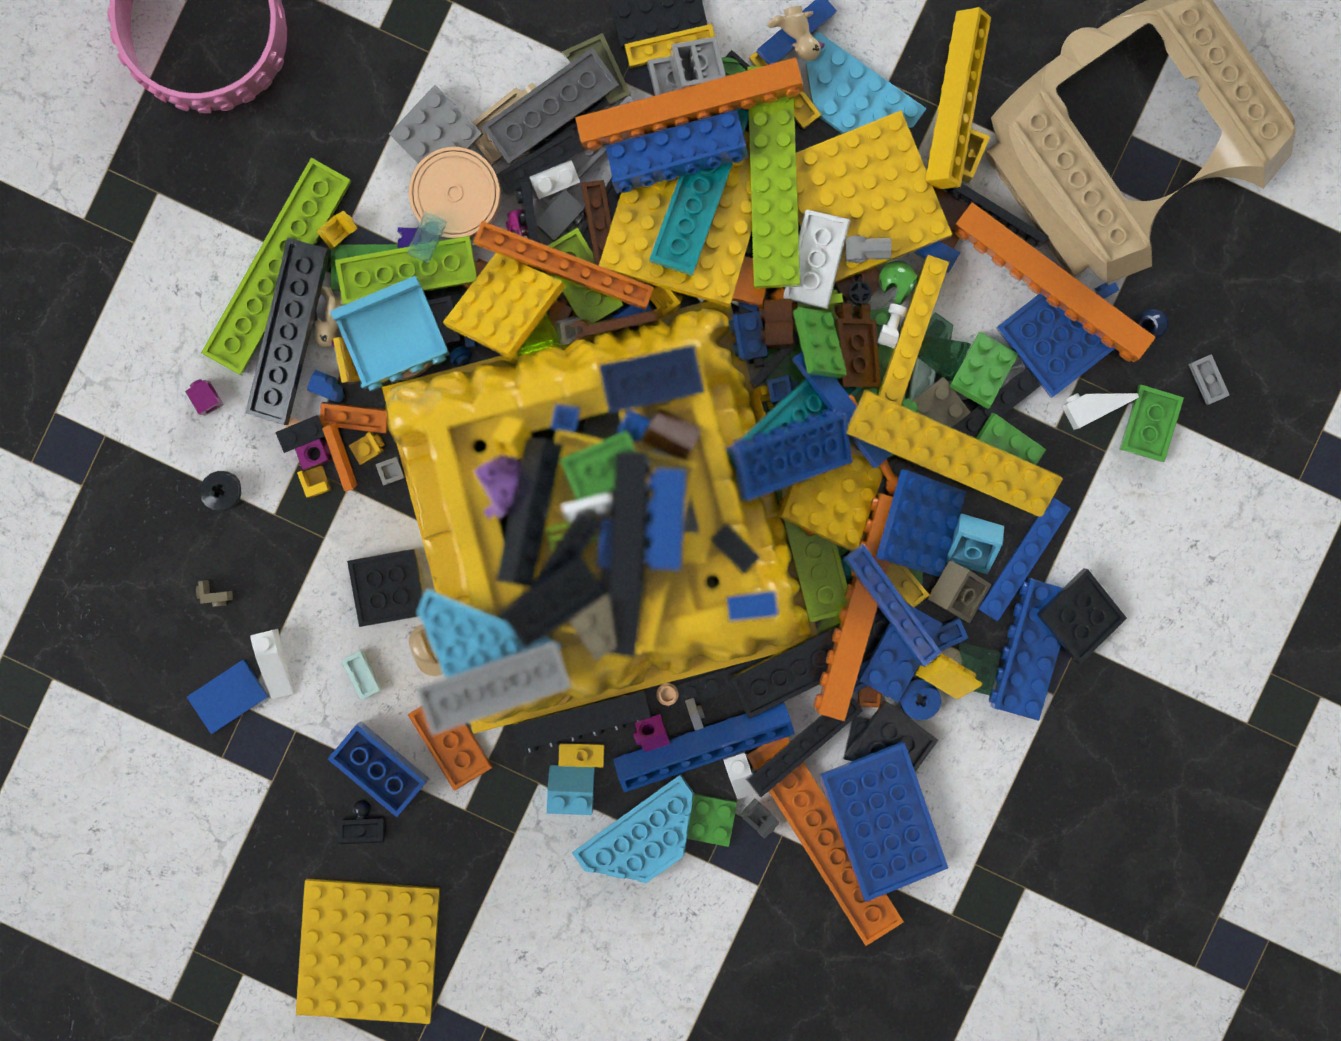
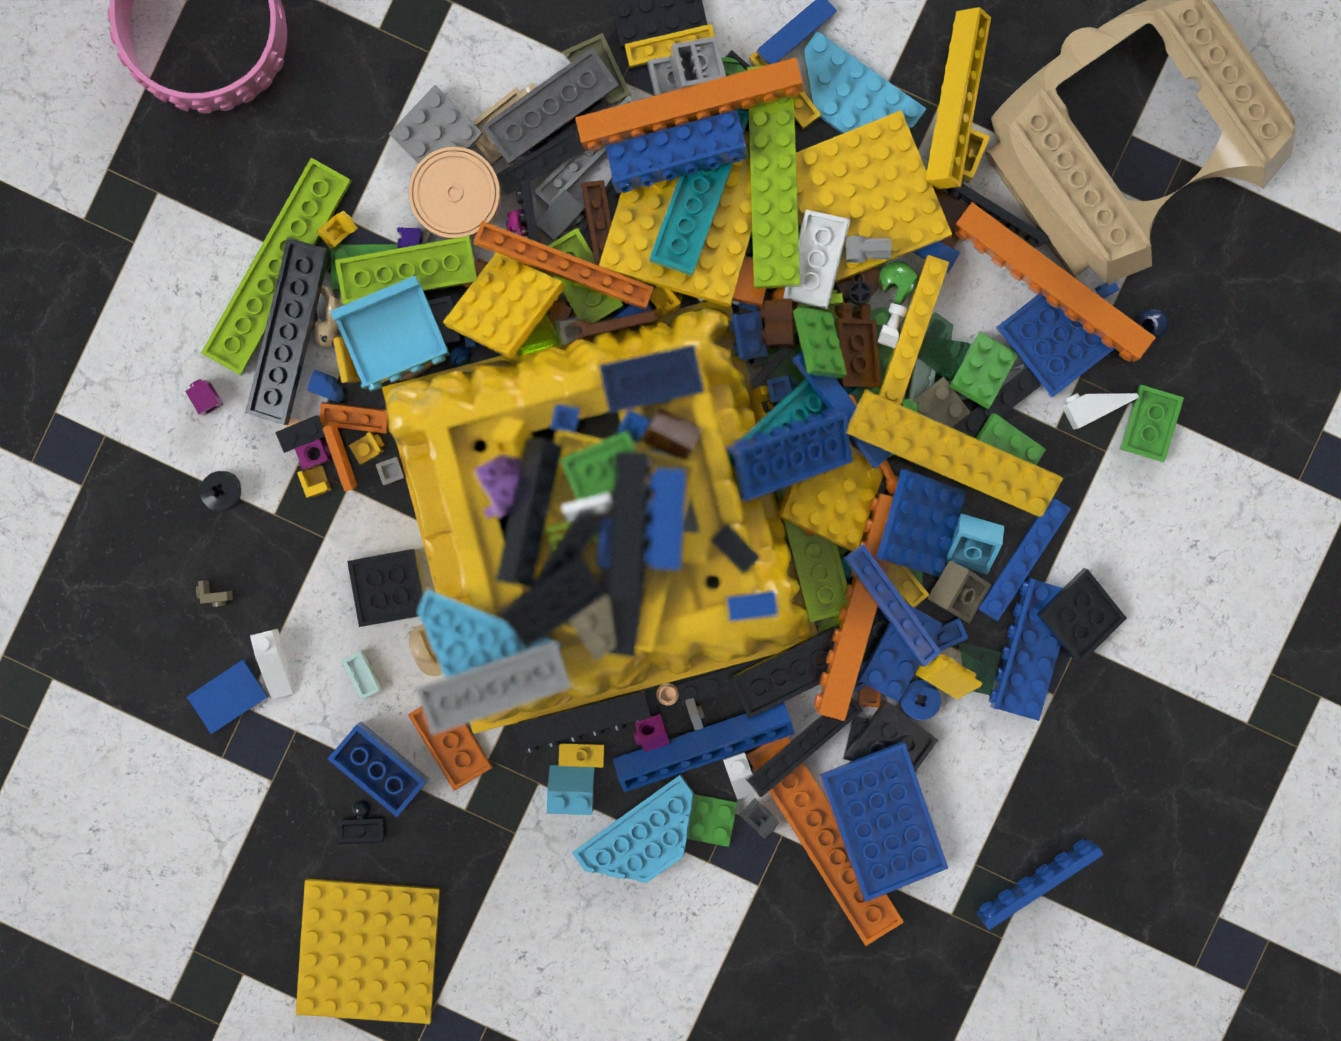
(427, 237): clear light blue plate -> none
(555, 179): white plate -> none
(797, 26): tan animal -> none
(1042, 881): none -> blue plate
(1209, 379): light grey plate -> none

